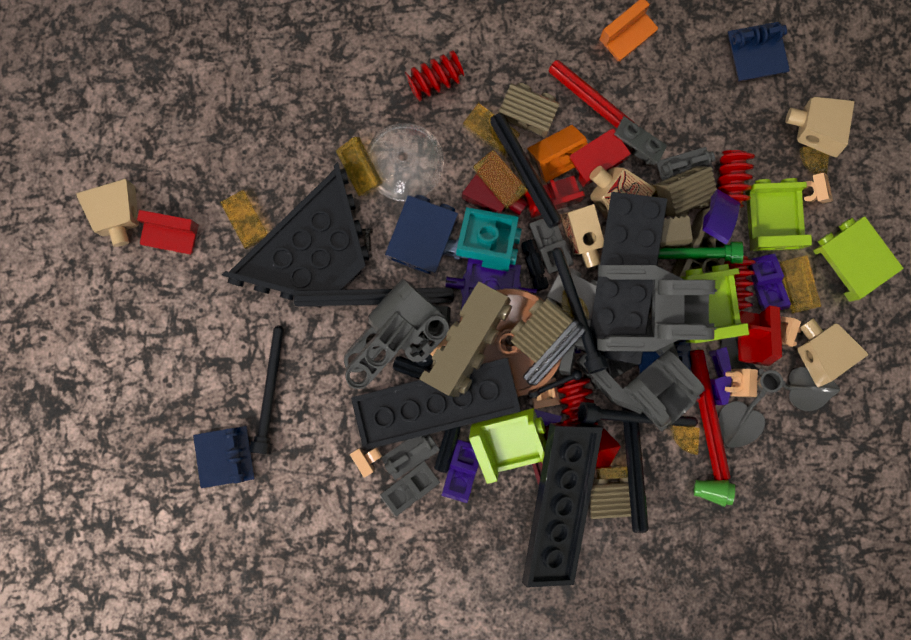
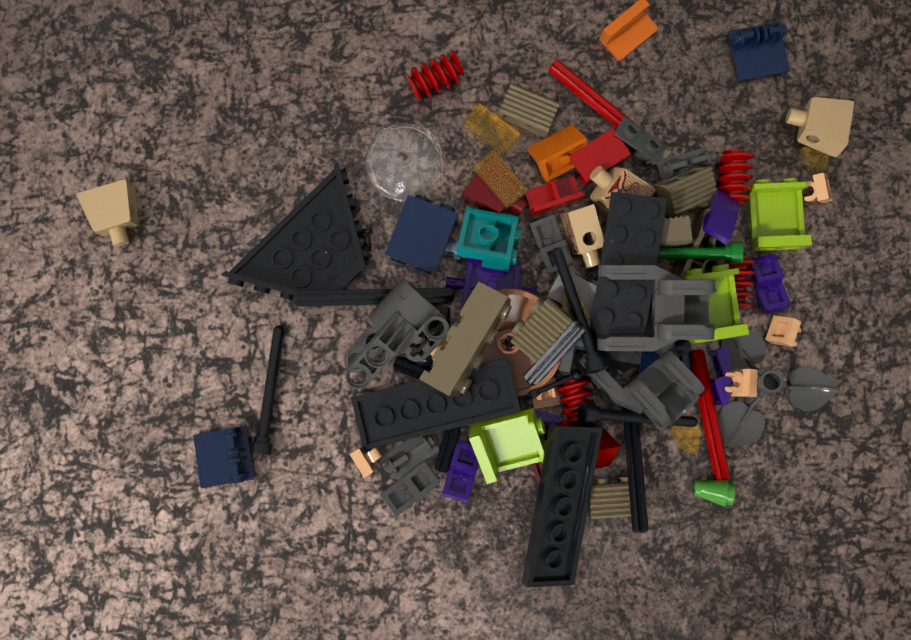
(167, 232): red panel -> none
(244, 219): clear yellow tile -> none
(359, 166): clear yellow tile -> none
(525, 170): black axle -> none
(534, 265): black axle -> none
(612, 472): clear yellow tile -> none
(764, 340): red panel -> none
(800, 284): clear yellow tile -> none
(828, 352): tan torso -> none
(858, 257): lime panel -> none

